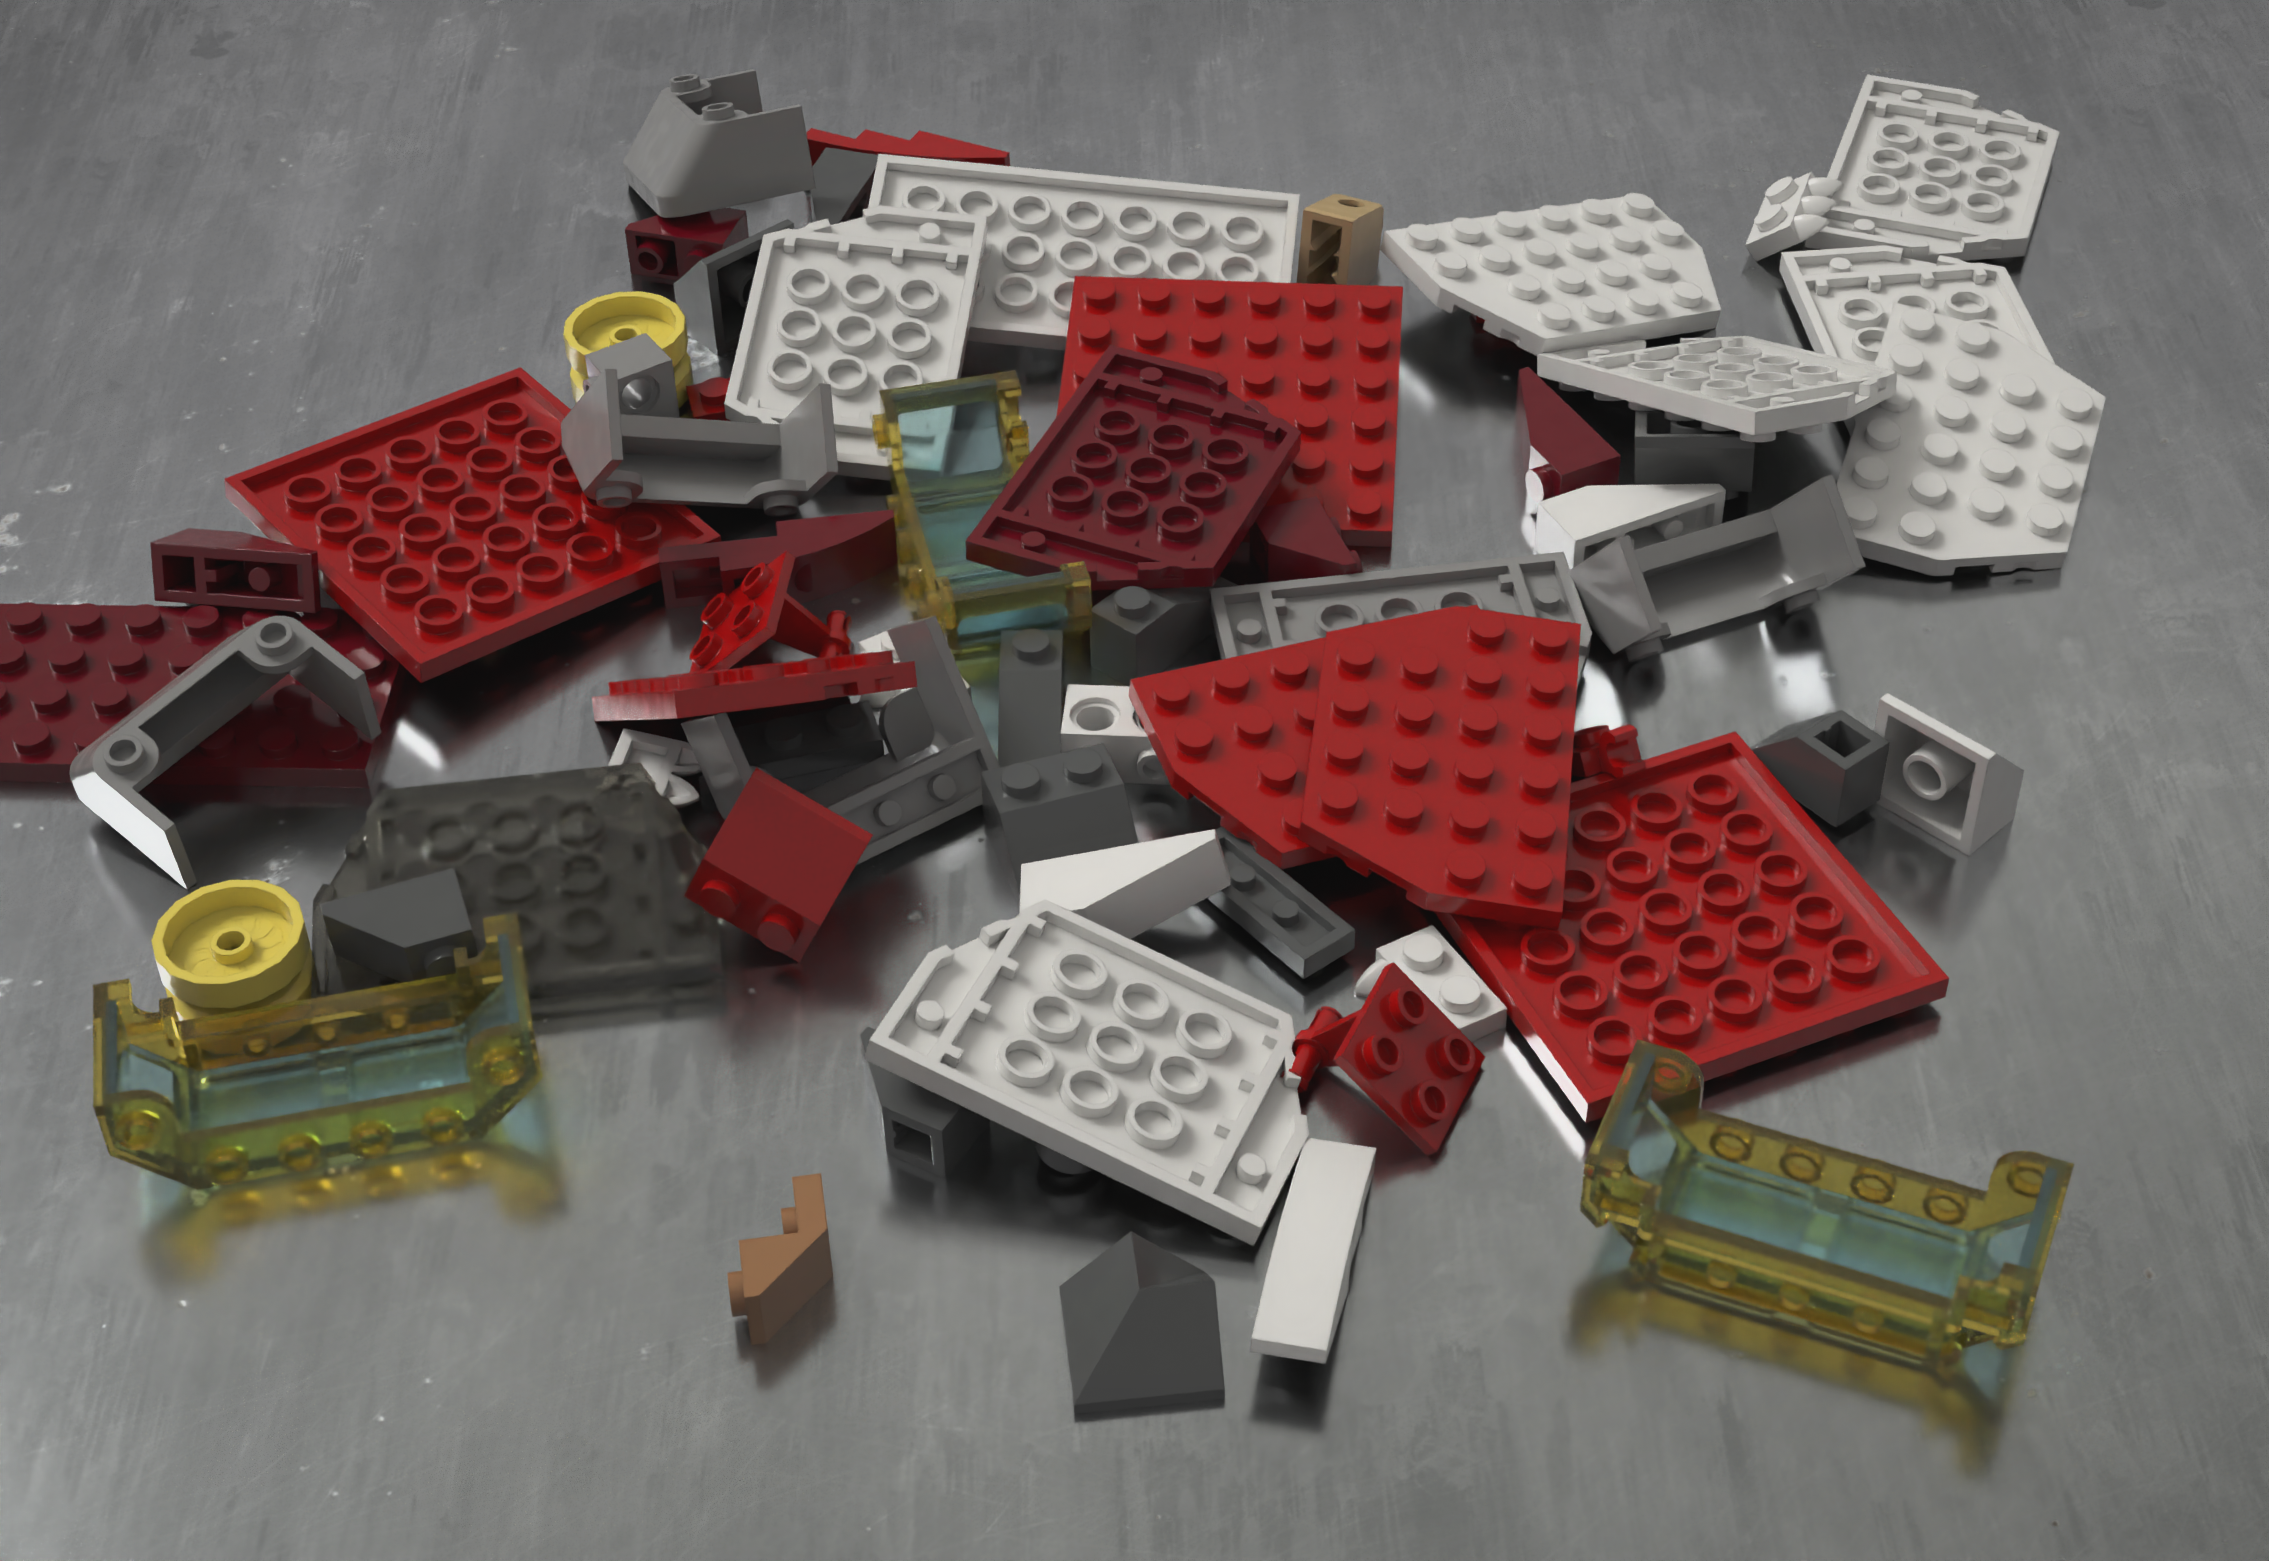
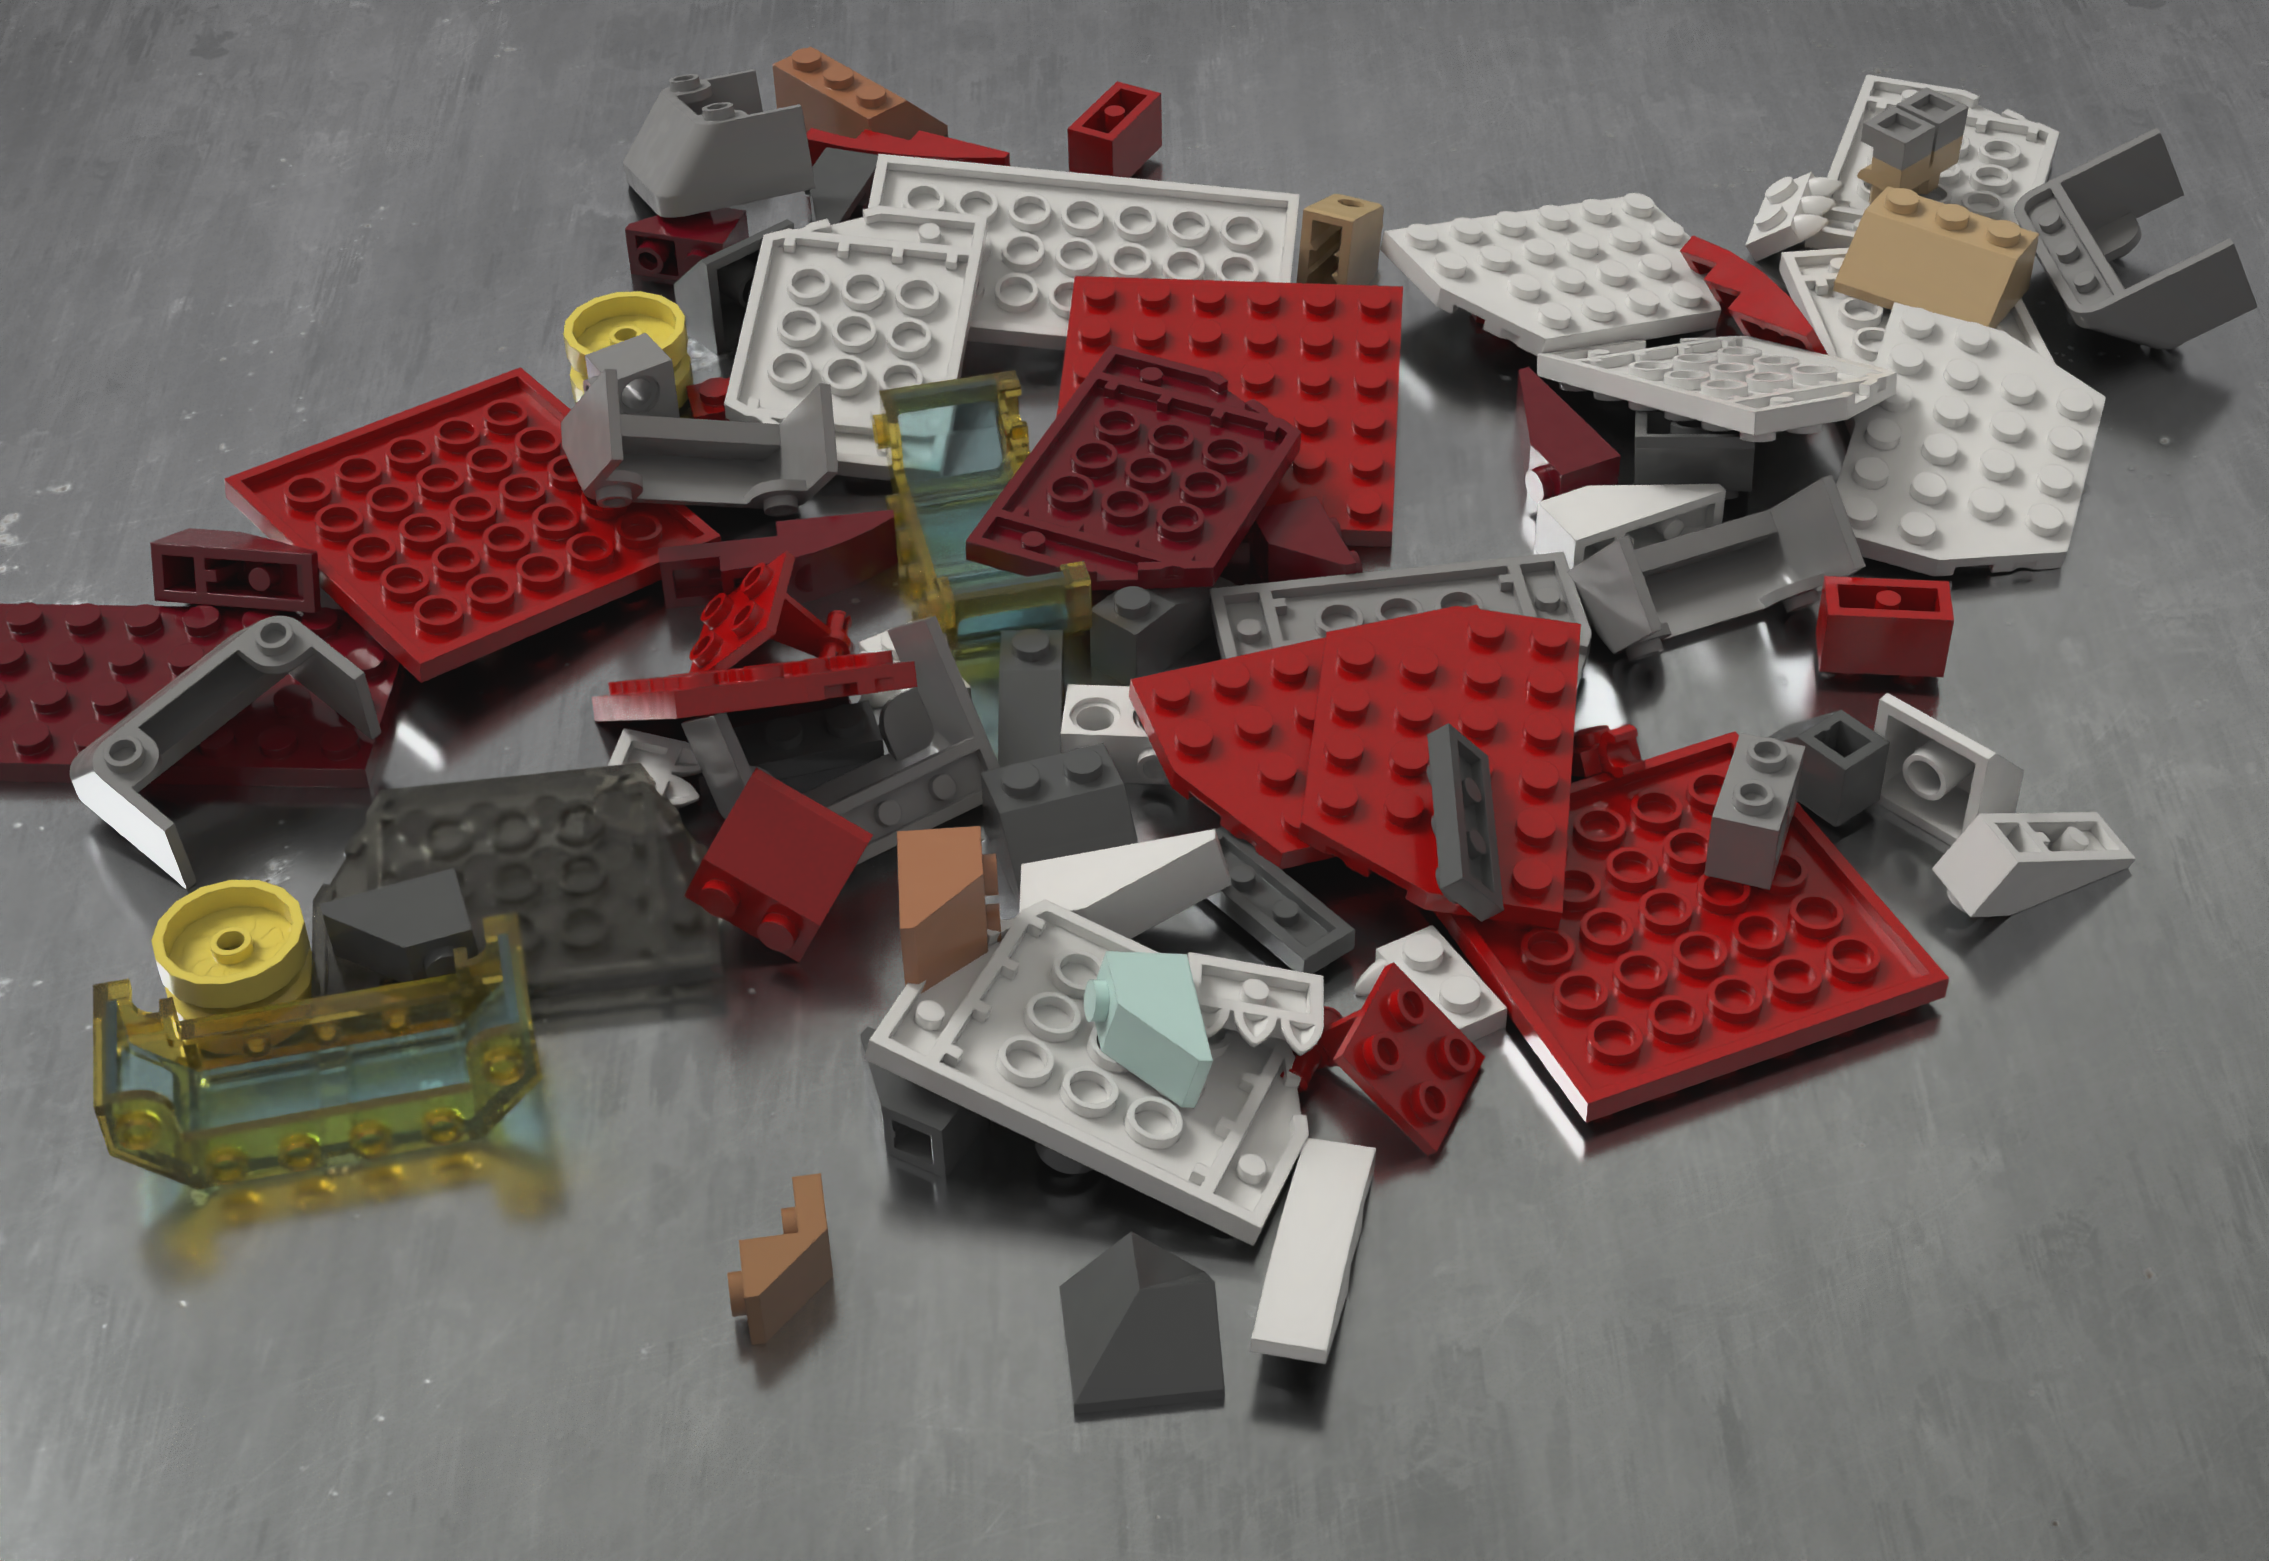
(844, 100): none -> nougat slope
(944, 901): none -> nougat slope
(1116, 132): none -> red brick
(1151, 1021): none -> light aqua slope
(1259, 1001): none -> white plate
(1464, 823): none -> dark grey plate
(1750, 297): none -> red slope
(1754, 810): none -> light grey brick
(1816, 1228): clear yellow windscreen -> none
(1884, 626): none -> red brick
(1913, 142): none -> light grey hips
(1937, 259): none -> tan slope
(2026, 859): none -> white slope
(2091, 220): none -> light grey windscreen

